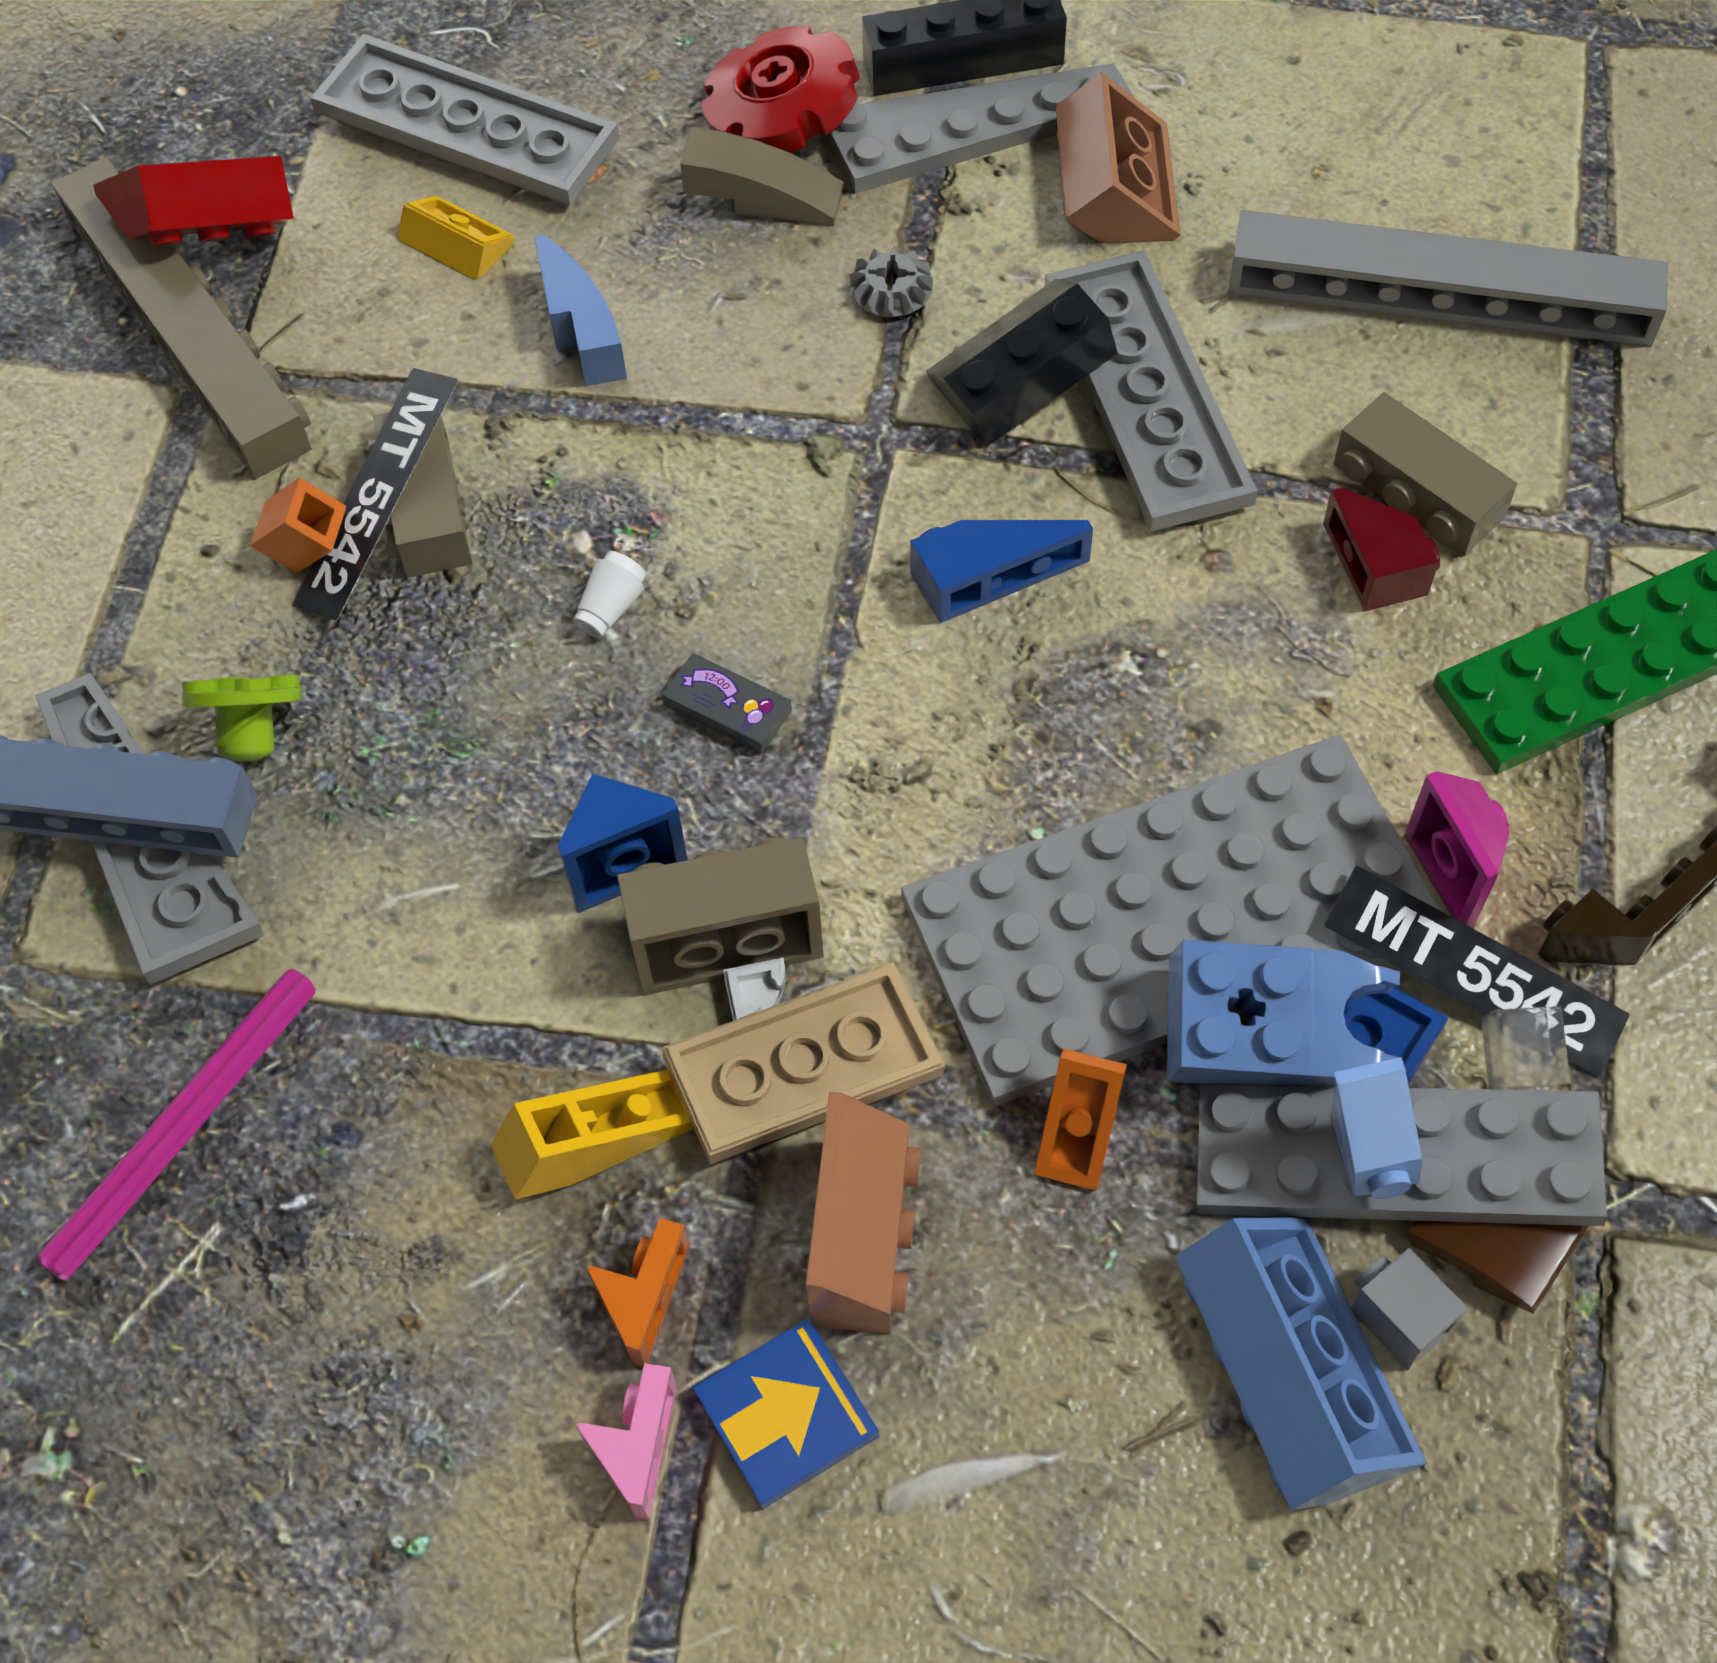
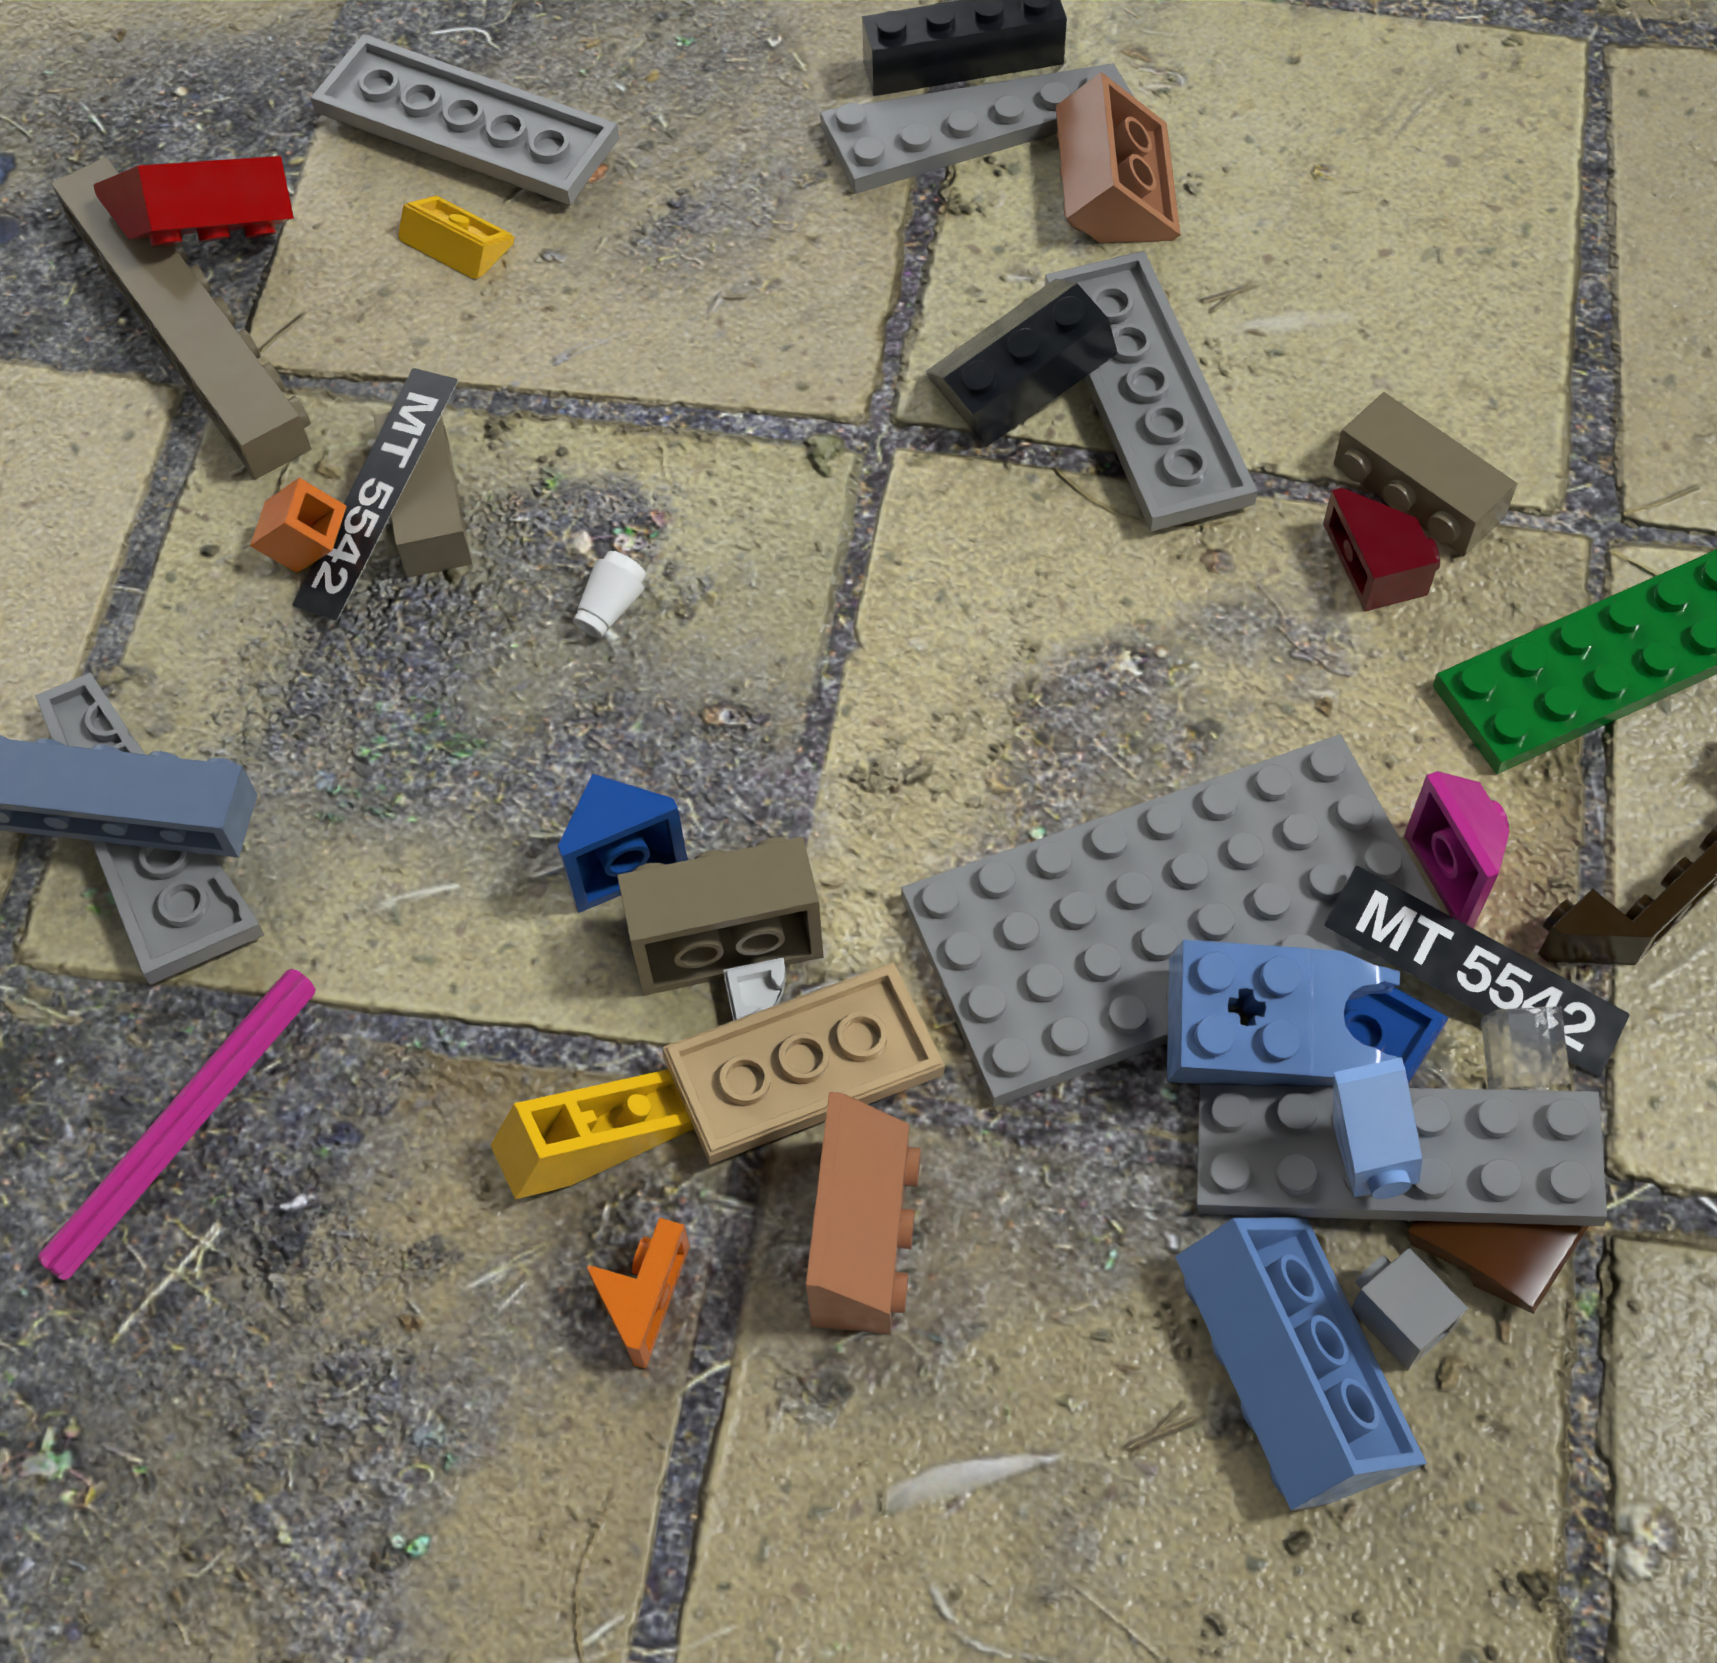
(243, 711): lime plate -> none
(580, 315): medium blue slope -> none
(635, 1456): bright pink slope -> none
(727, 702): dark grey tile -> none
(758, 178): dark tan slope -> none
(782, 88): red piece -> none
(786, 1413): blue tile -> none
(909, 292): light grey gear -> none
(990, 559): blue slope -> none
(1080, 1119): orange slope -> none
(1449, 278): light grey brick -> none

